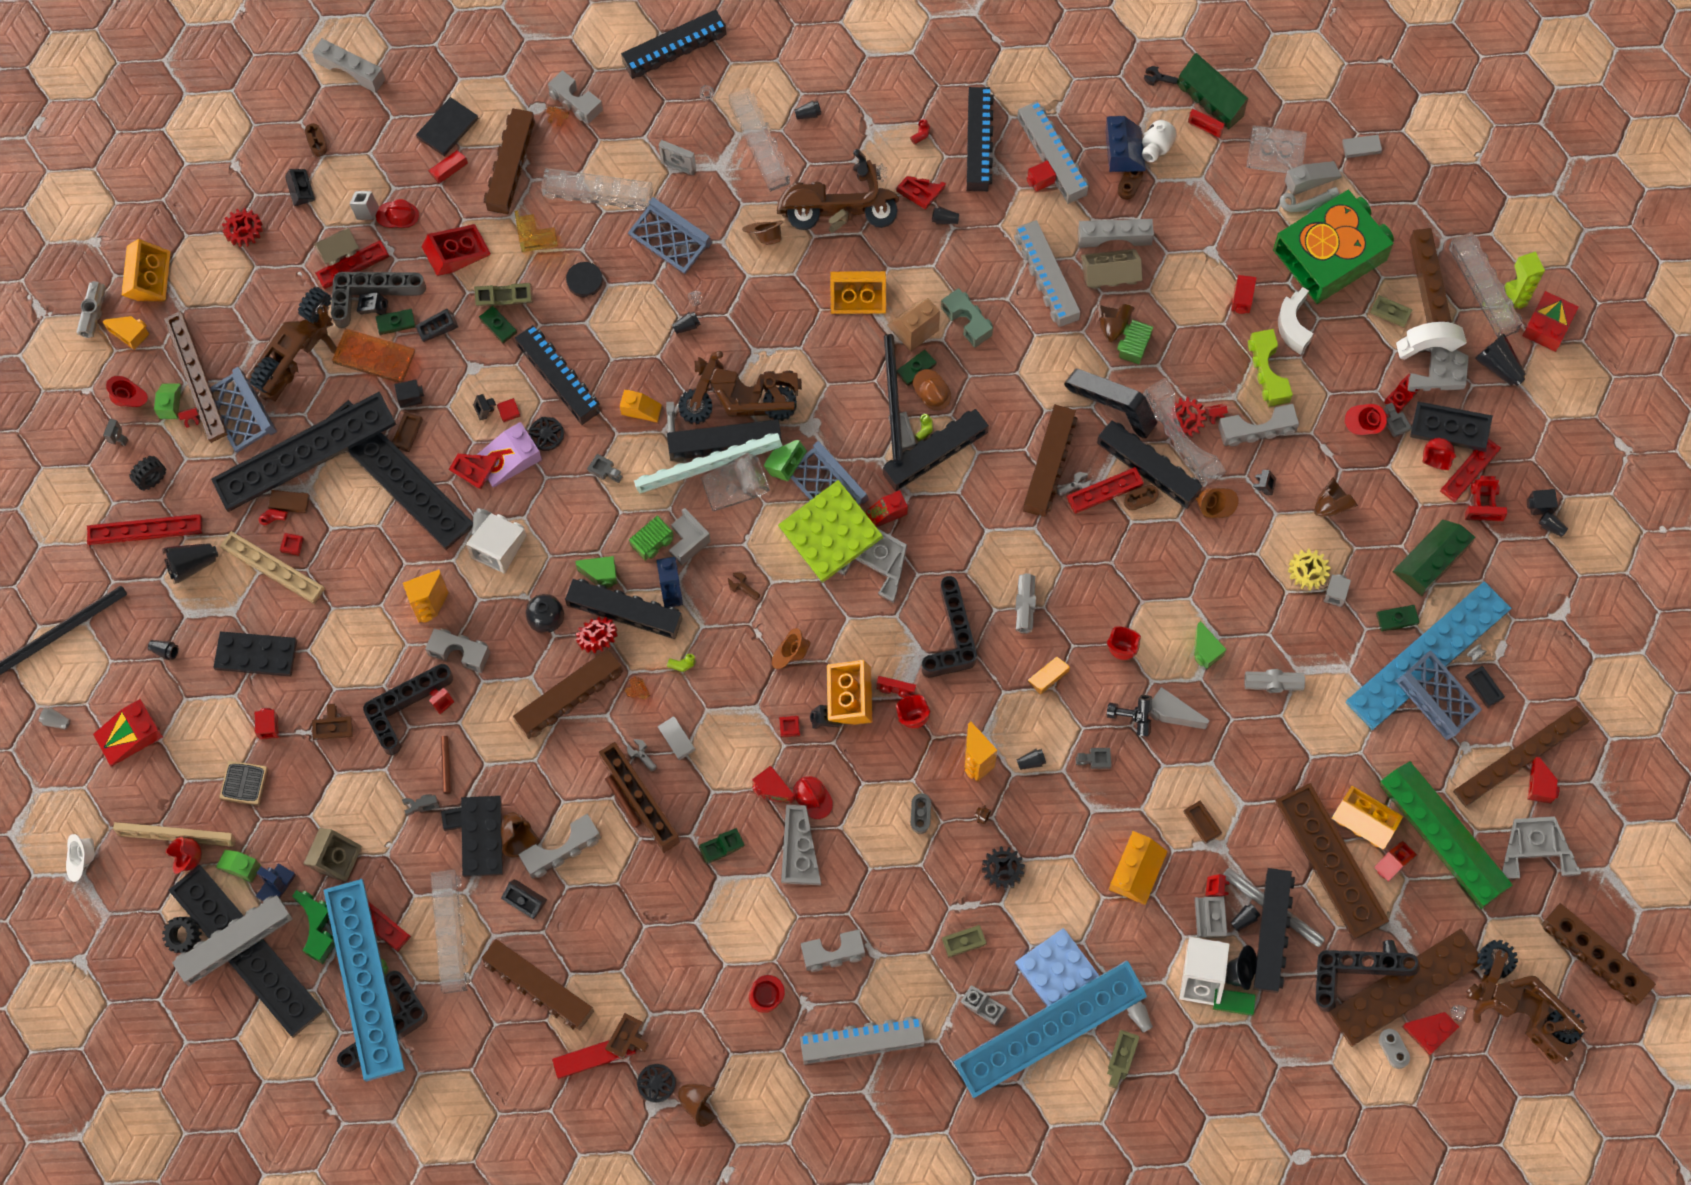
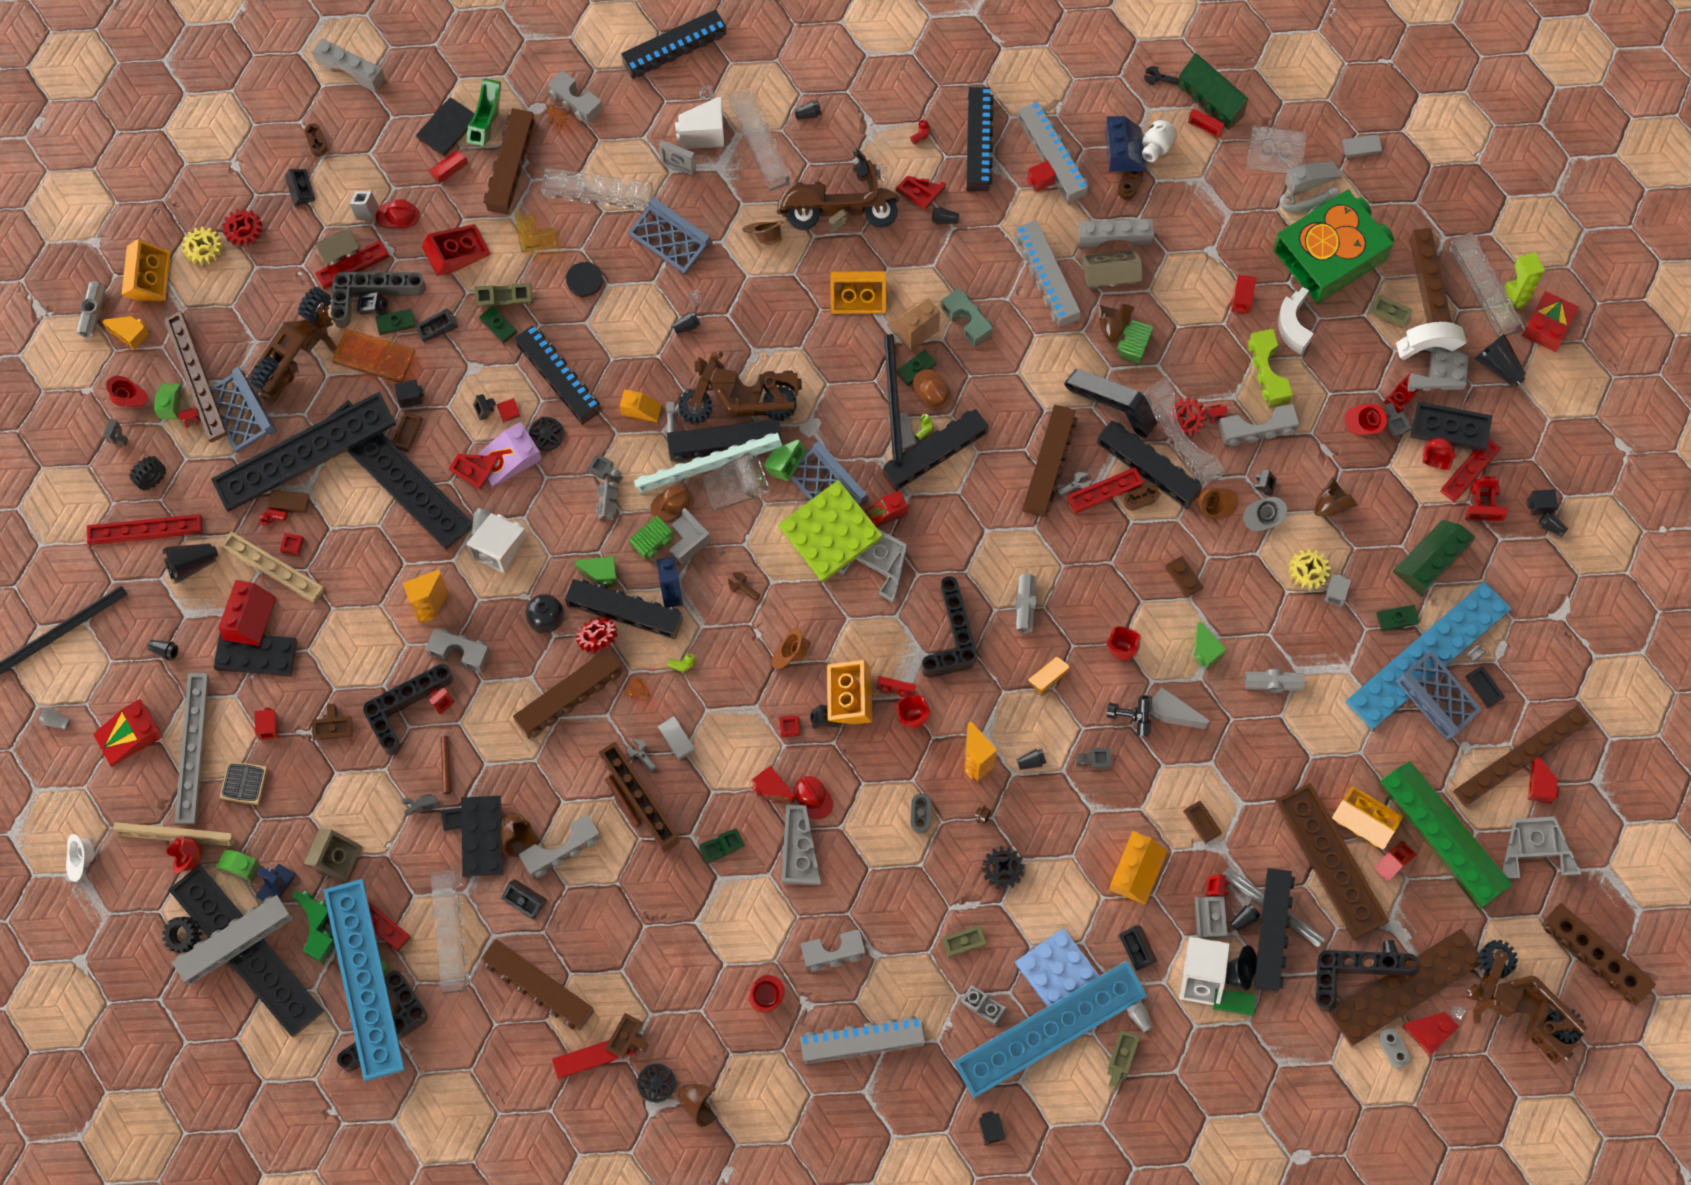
(191, 749): none -> light grey plate
(202, 246): none -> light yellow gear
(246, 613): none -> red slope
(487, 110): none -> green arch
(605, 507): none -> light grey hinge
(671, 502): none -> dark orange piece
(701, 126): none -> white slope
(991, 1128): none -> black brick
(1138, 947): none -> black slope
(1184, 576): none -> reddish brown plate
(1265, 513): none -> light grey piece

